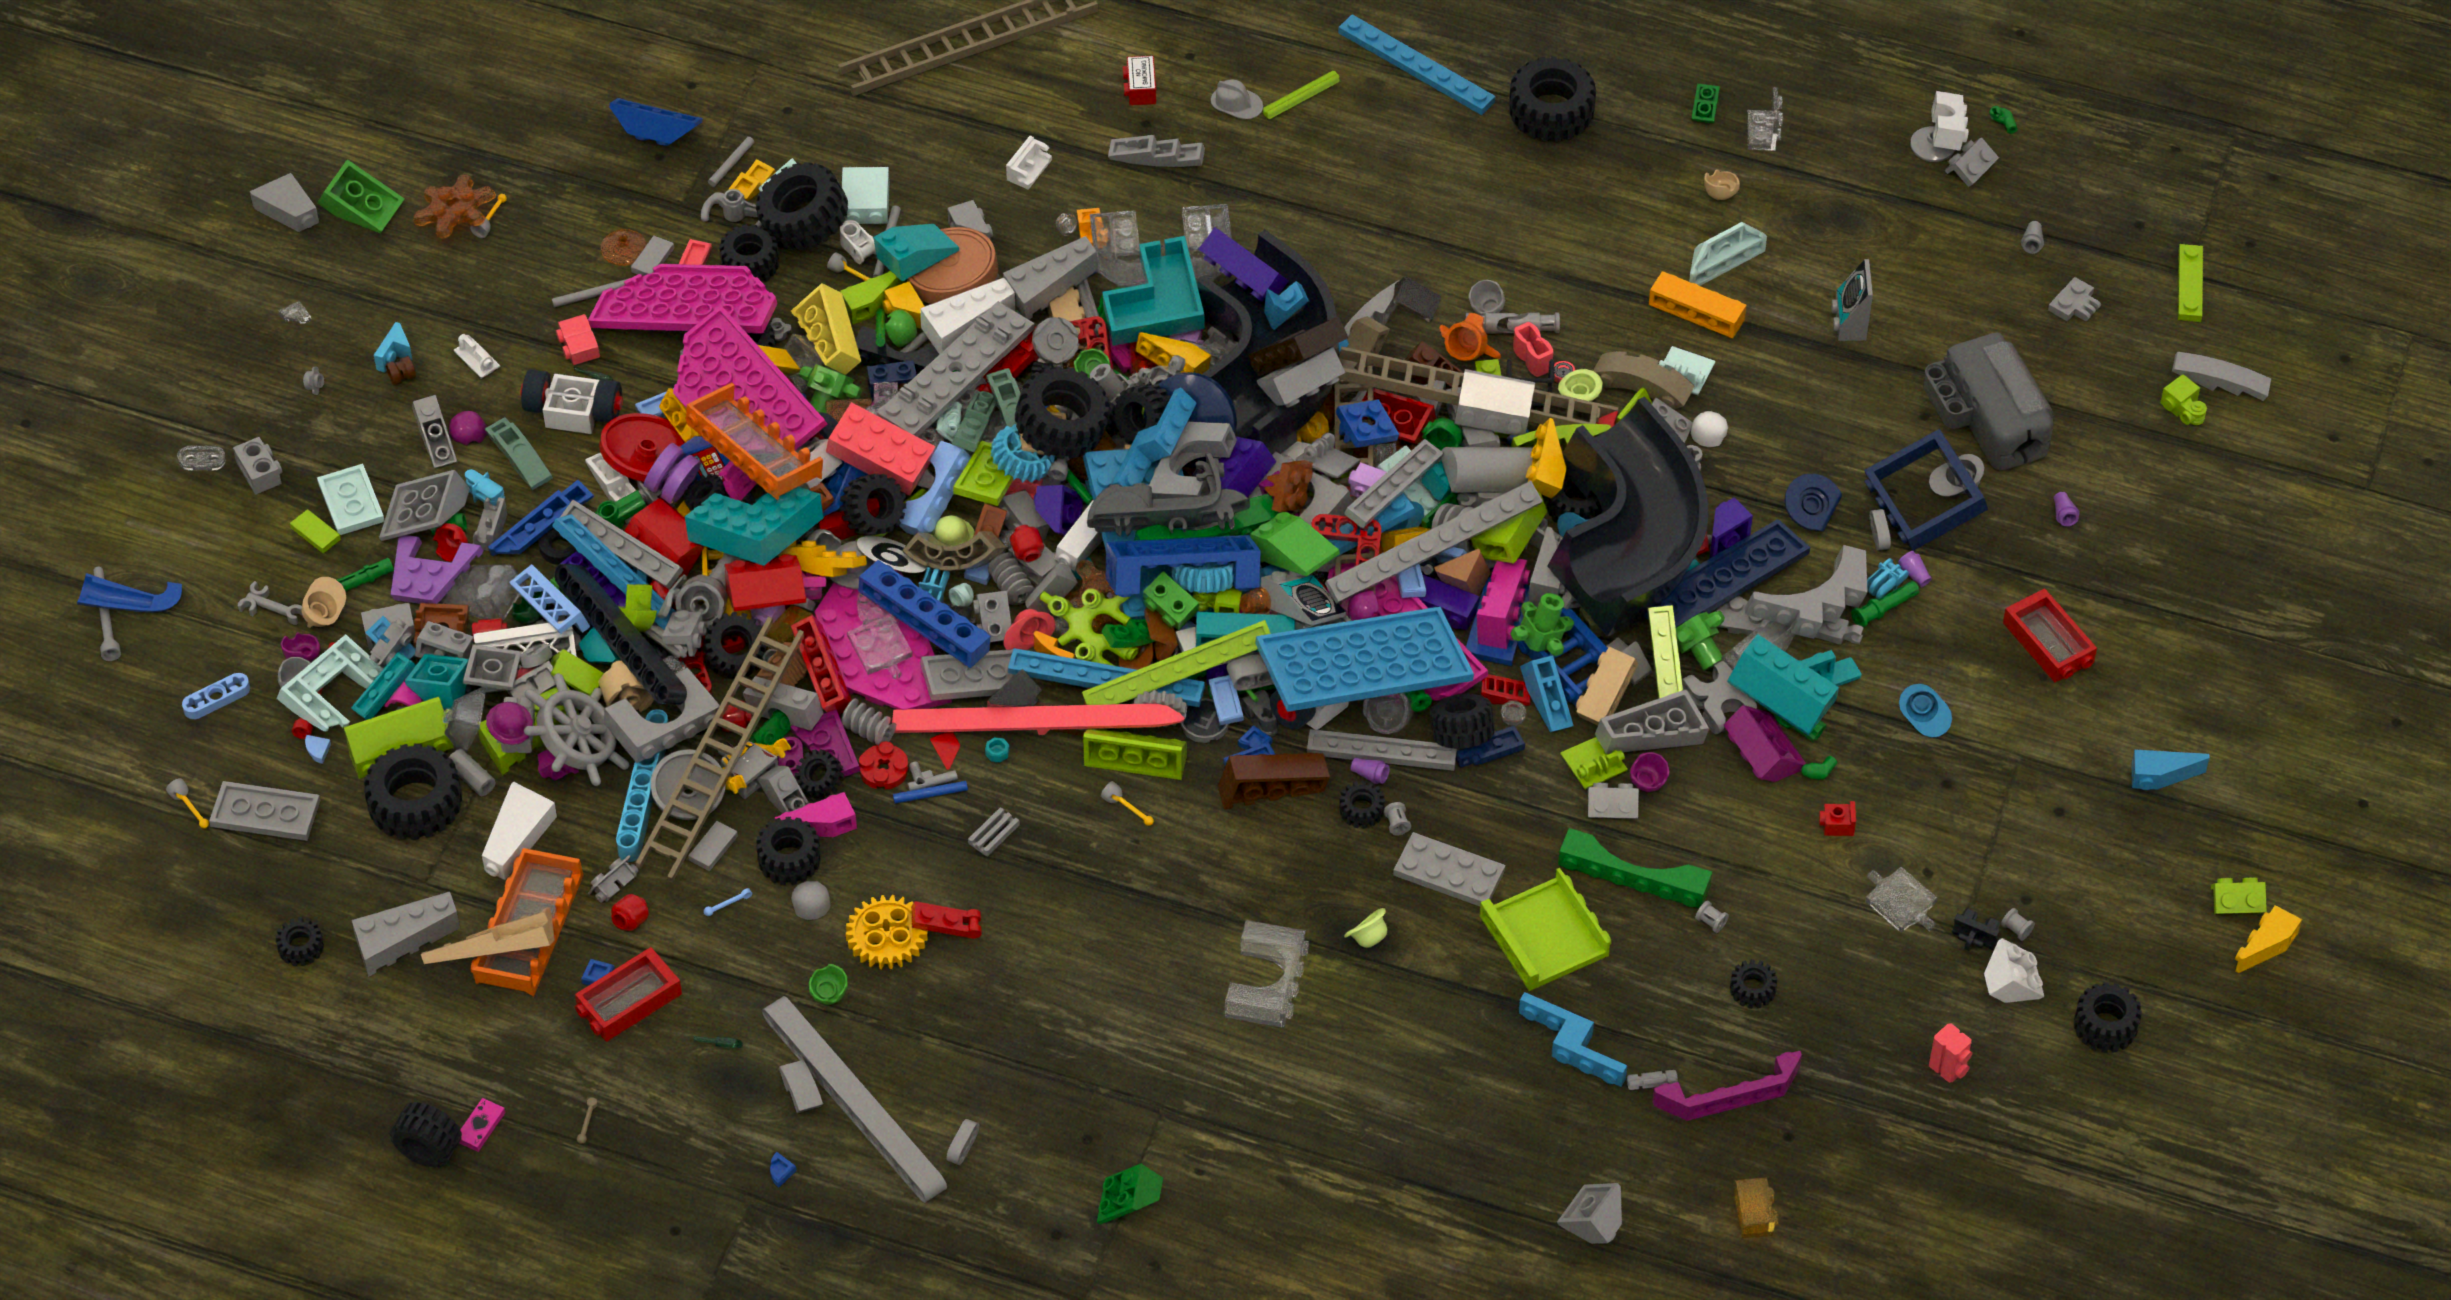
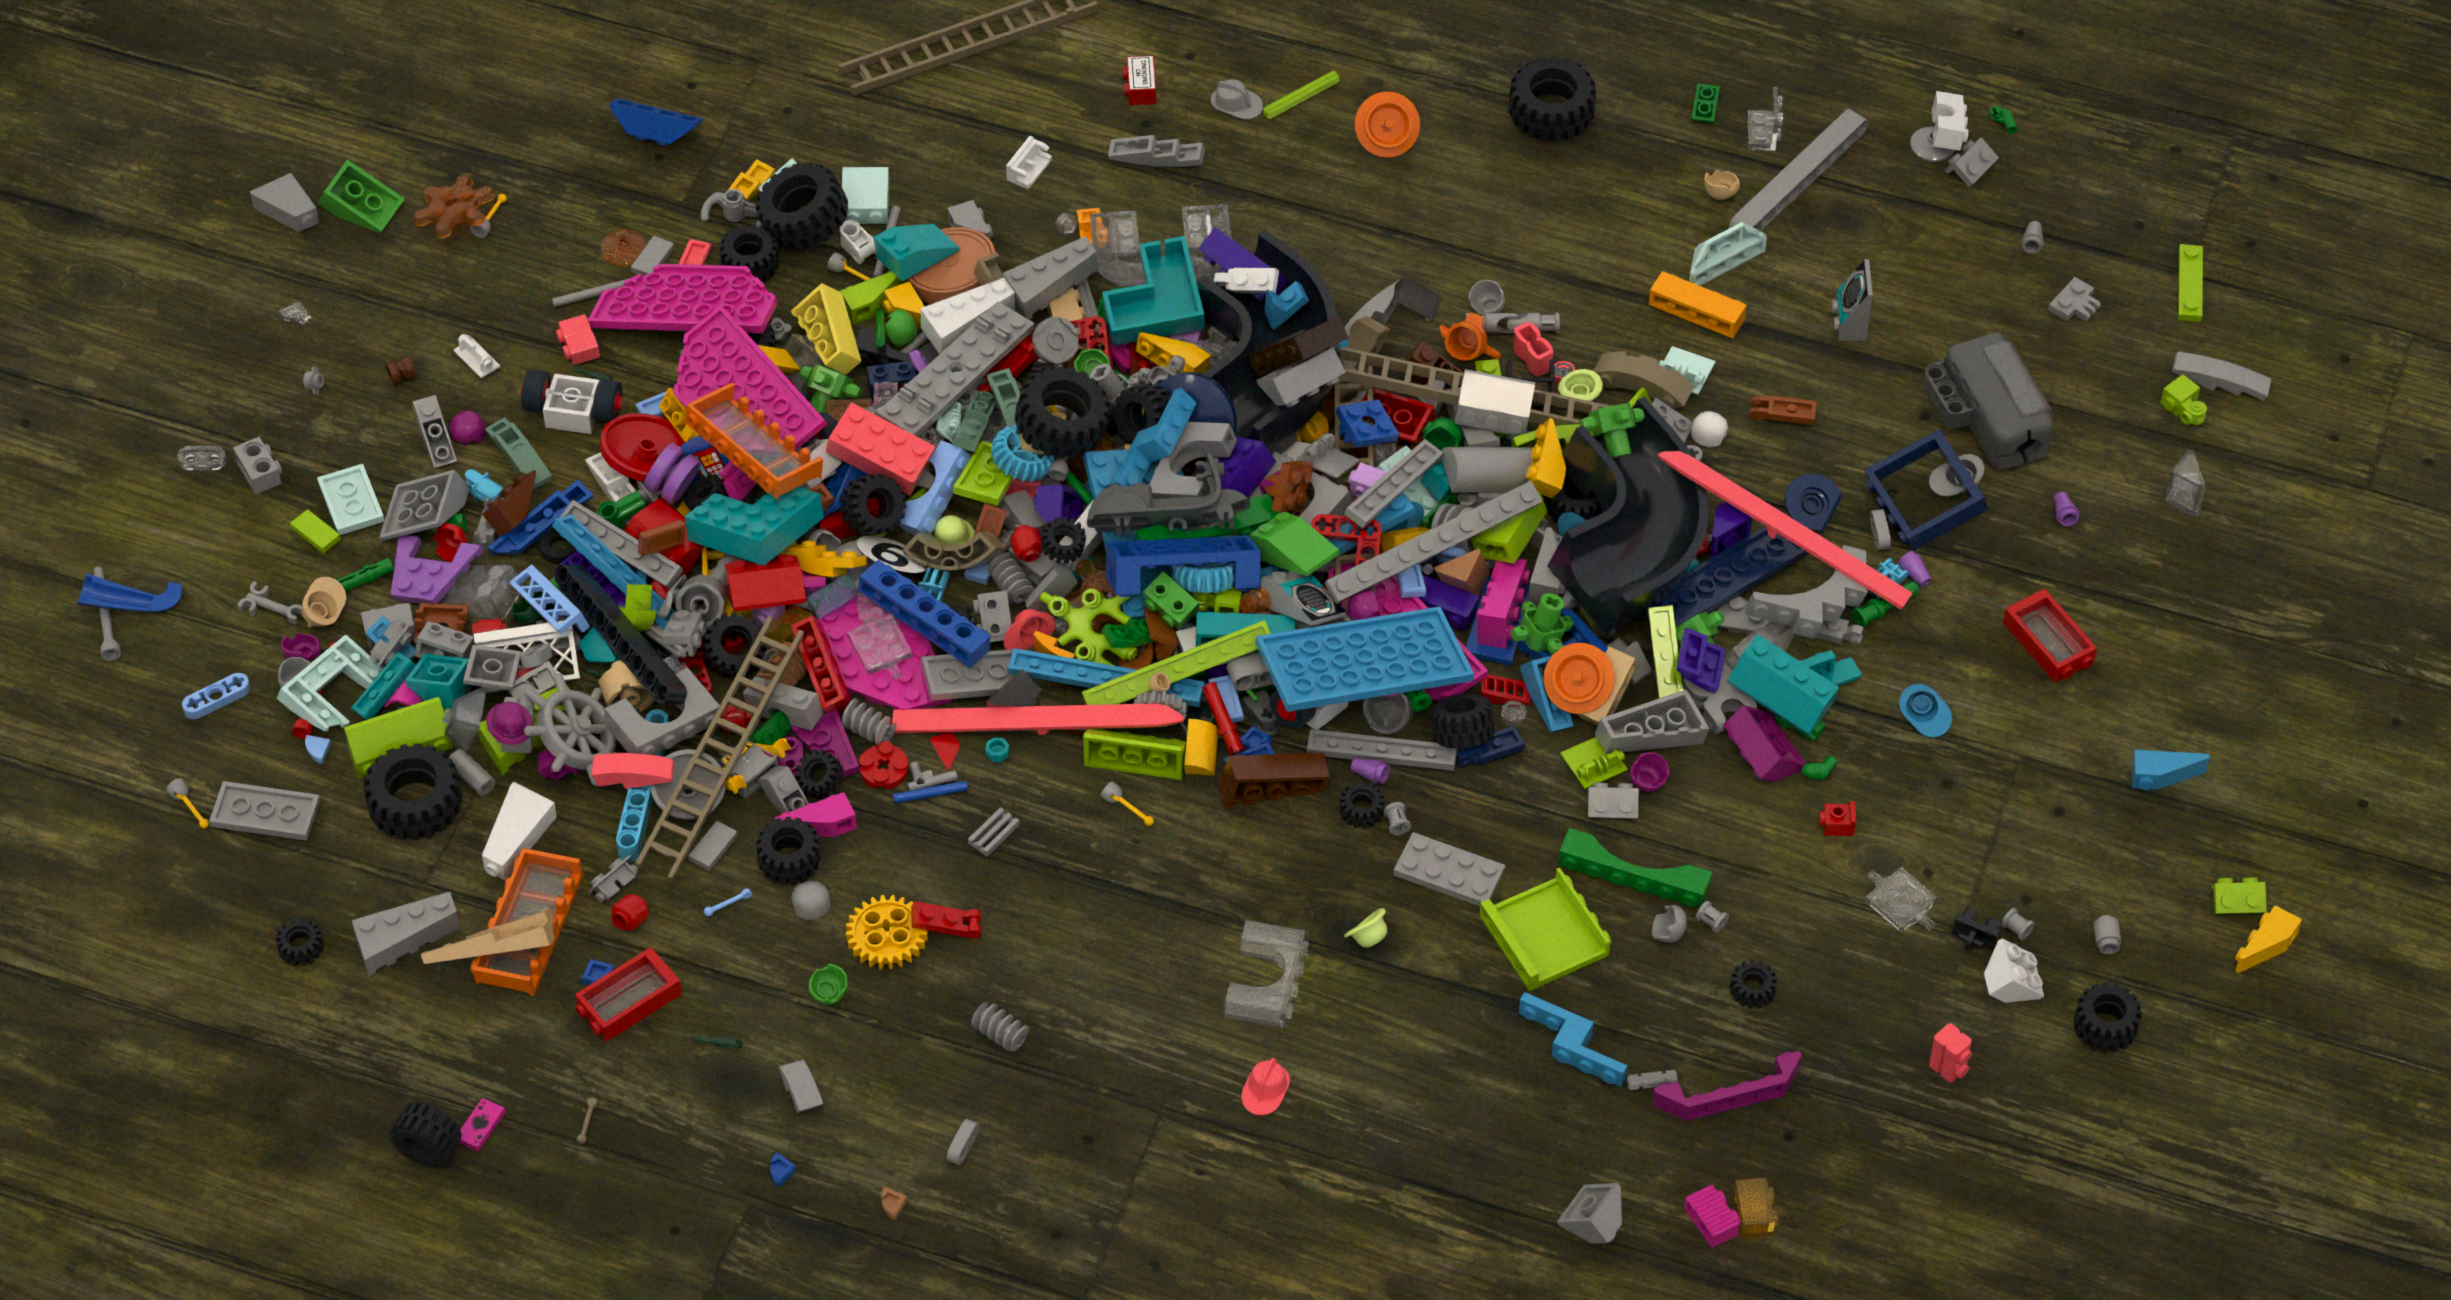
(393, 345): medium azure slope -> none
(512, 505): none -> reddish brown slope
(576, 672): lime panel -> none
(631, 769): none -> coral slope
(661, 538): none -> dark orange tile
(731, 161): light grey bar -> none
(832, 596): none -> clear light blue plate
(854, 1099): light grey beam -> none
(892, 1202): none -> medium nougat tile
(918, 360): none -> medium lavender tile
(961, 595): light aqua tile -> none
(987, 269): none -> dark tan panel
(999, 1028): none -> light grey piece
(1059, 551): none -> black tyre
(1128, 1192): green slope -> none
(1159, 682): none -> tan hinge
(1201, 748): none -> yellow brick
(1223, 719): none -> red pin
(1248, 280): none -> white hinge
(1265, 1087): none -> coral piece
(1387, 124): none -> orange piece
(1417, 64): dark azure plate -> none
(1579, 678): none -> orange piece
(1613, 424): none -> bright green piece
(1669, 926): none -> light grey hair
(1700, 660): none -> dark purple slope
(1712, 1216): none -> dark pink brick
(1781, 524): none -> coral piece
(1783, 409): none -> dark orange hinge
(1802, 171): none -> light grey beam
(2107, 934): none -> light grey brick
(2186, 485): none -> clear slope

